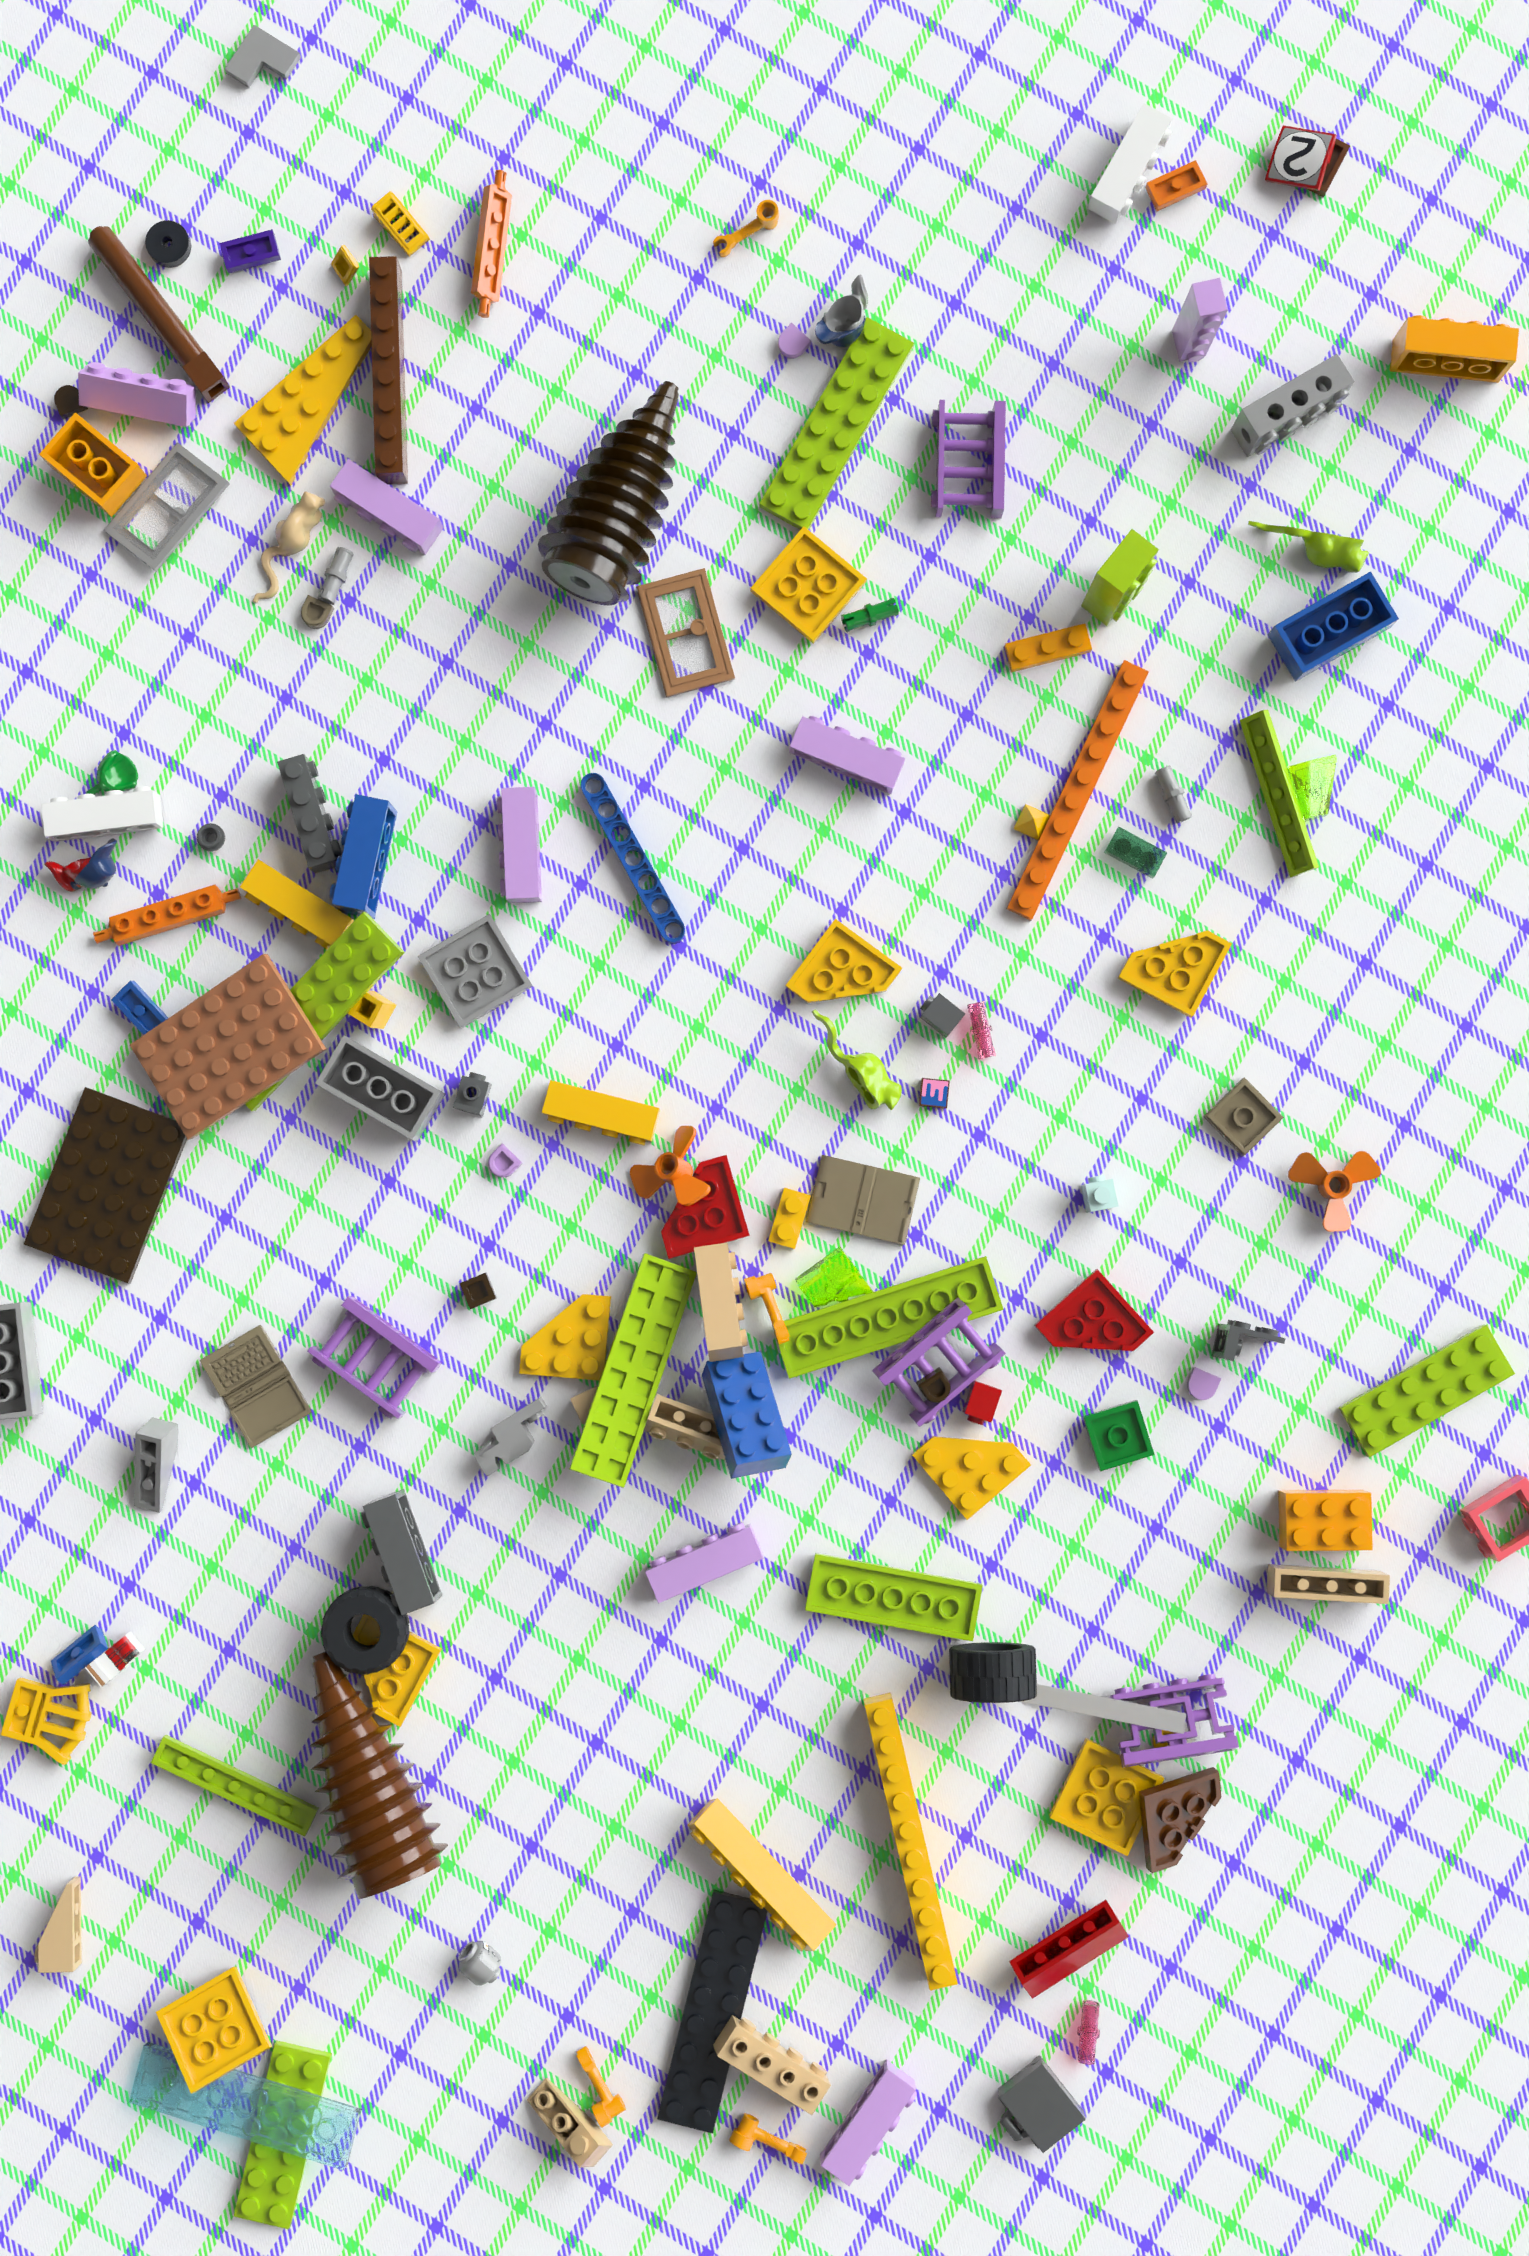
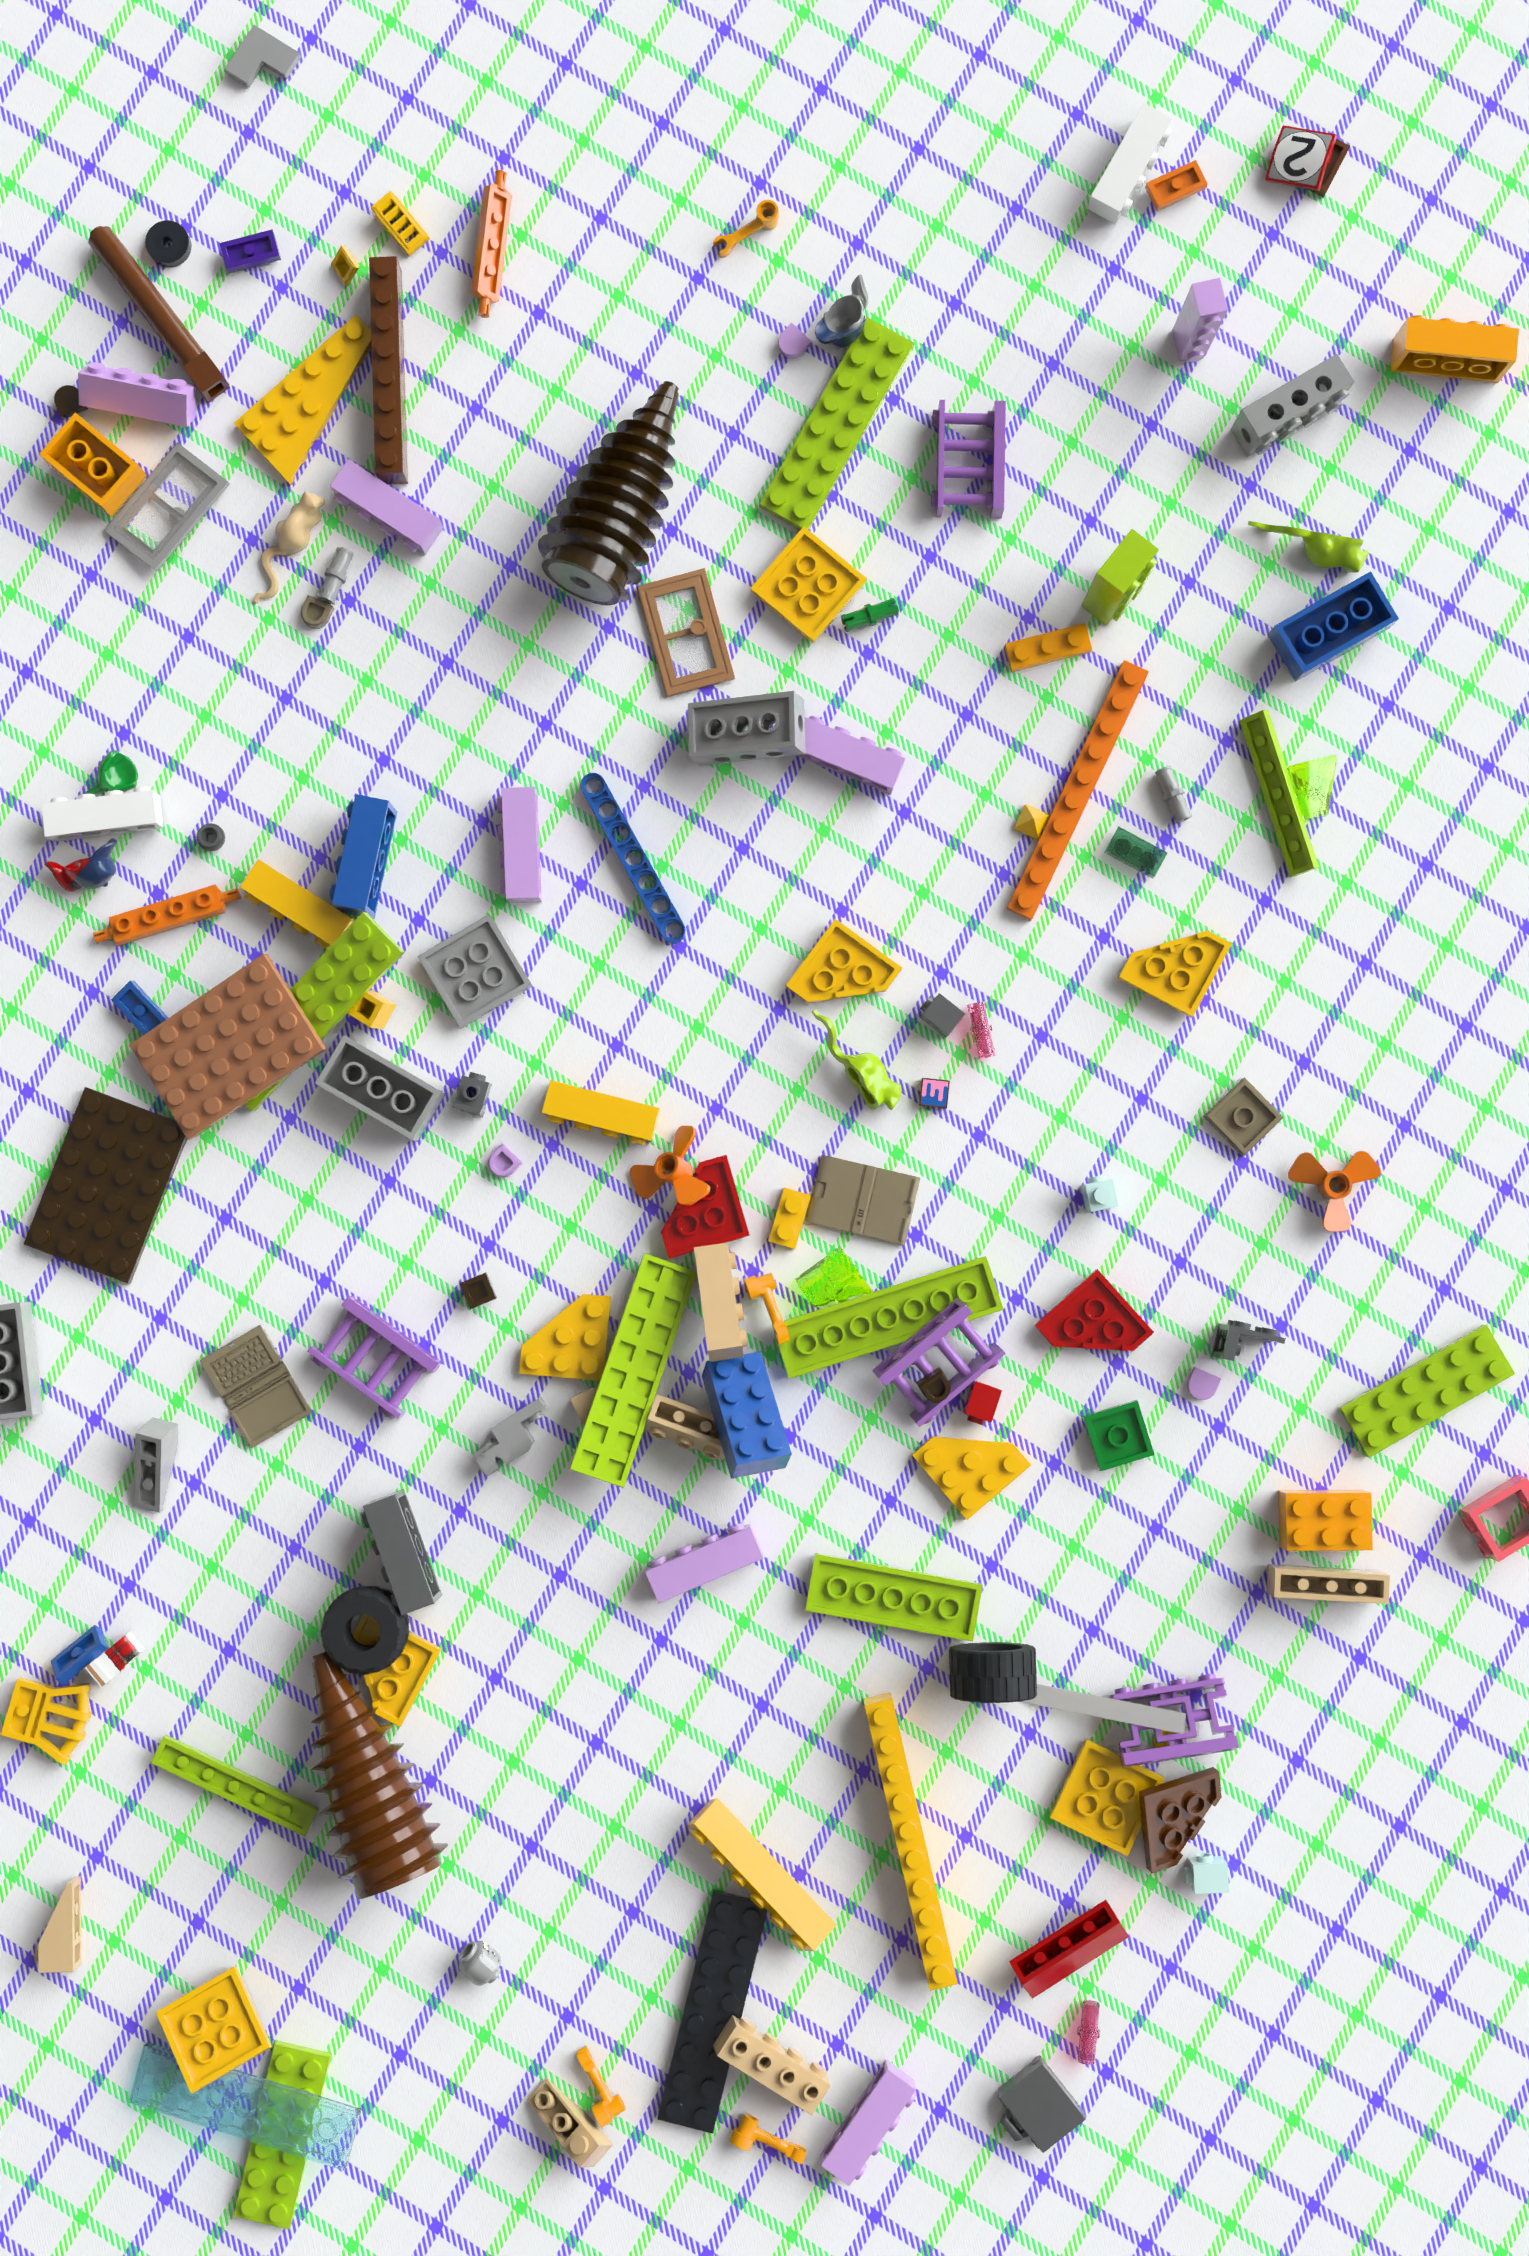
(309, 812): dark grey brick -> none
(734, 716): none -> light grey brick
(1207, 1874): none -> light aqua brick

